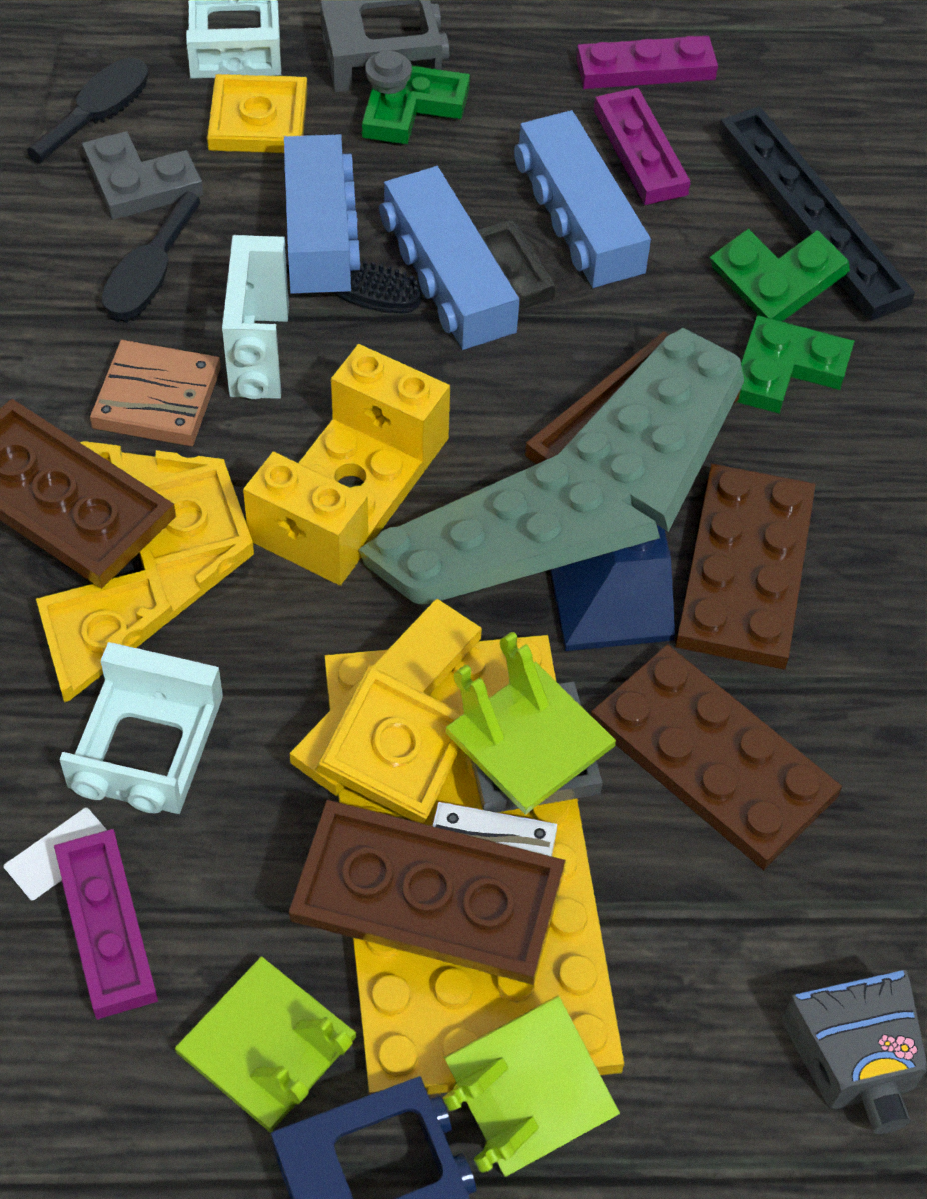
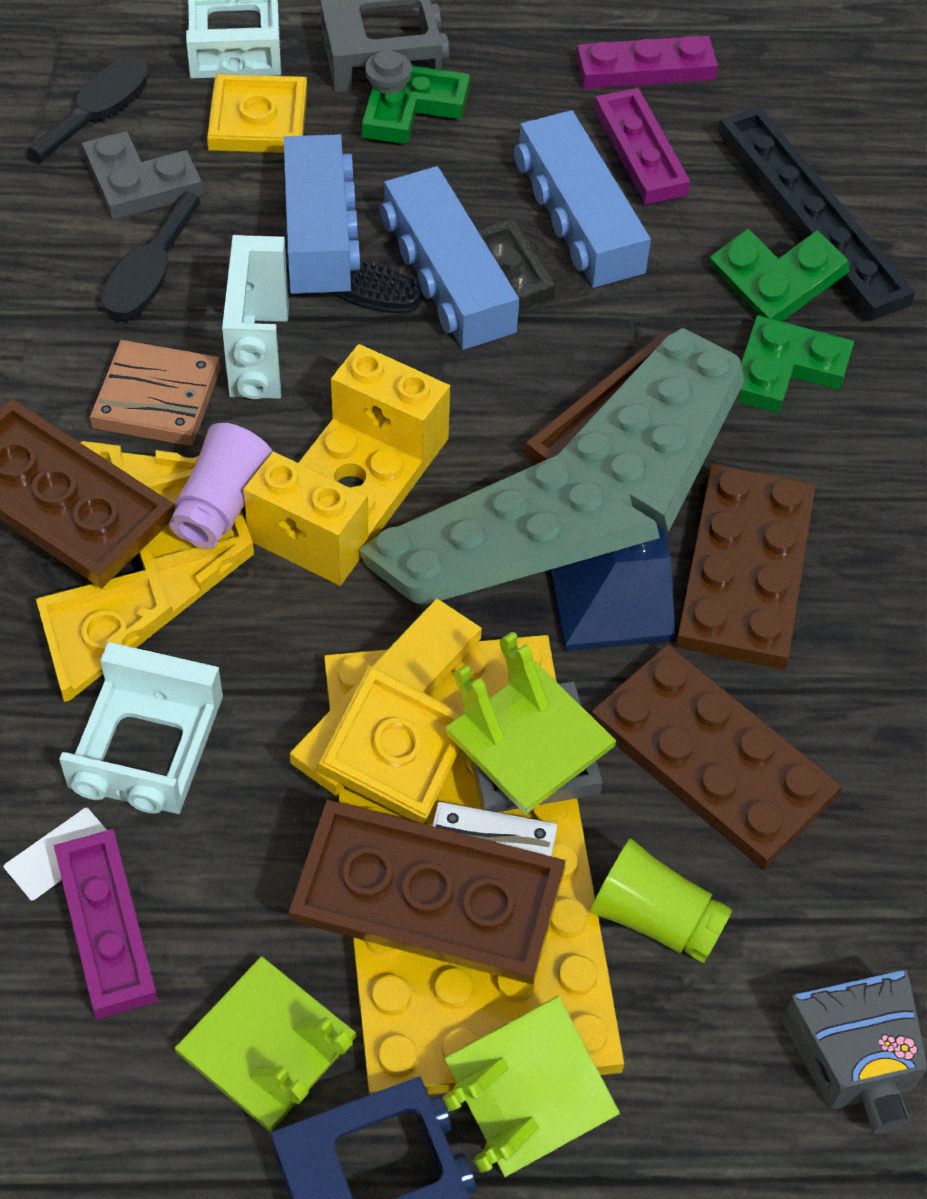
(216, 484): none -> lavender plant
(660, 903): none -> lime plant

